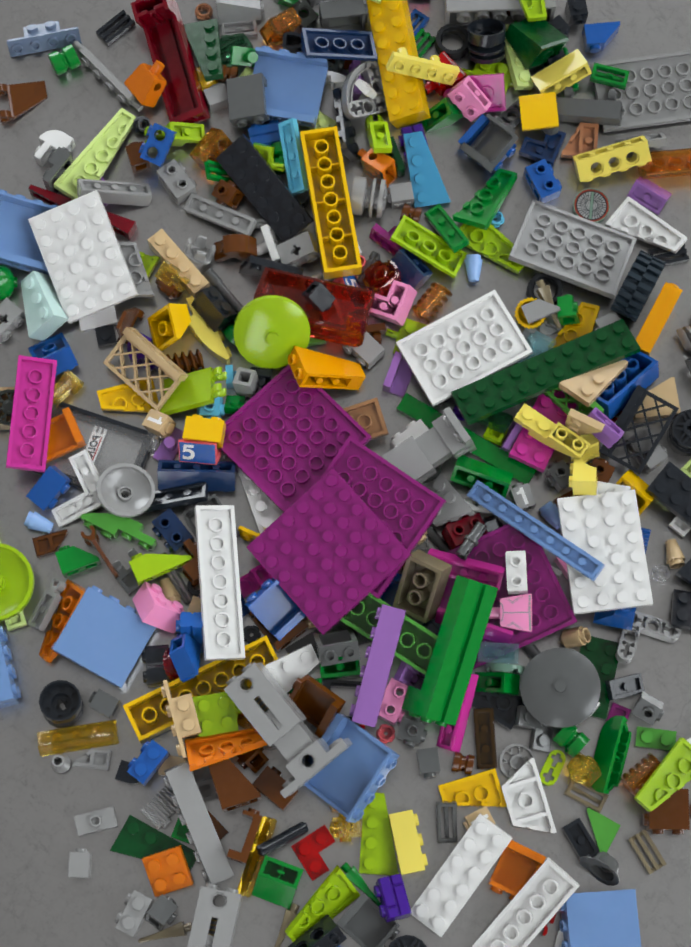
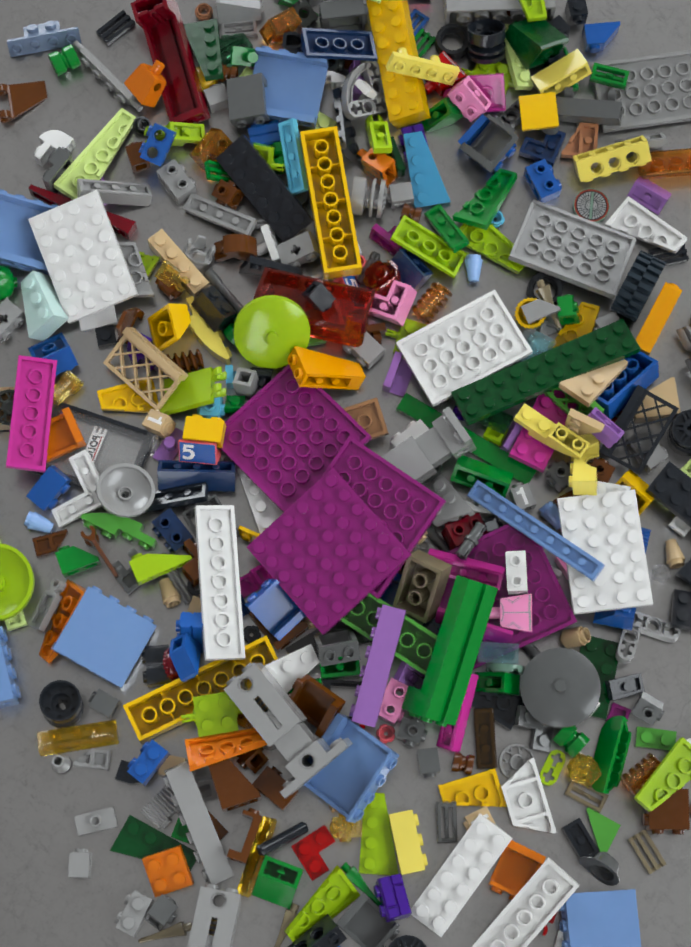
(156, 609): bright pink brick -> none
(184, 717): tan bracket -> none

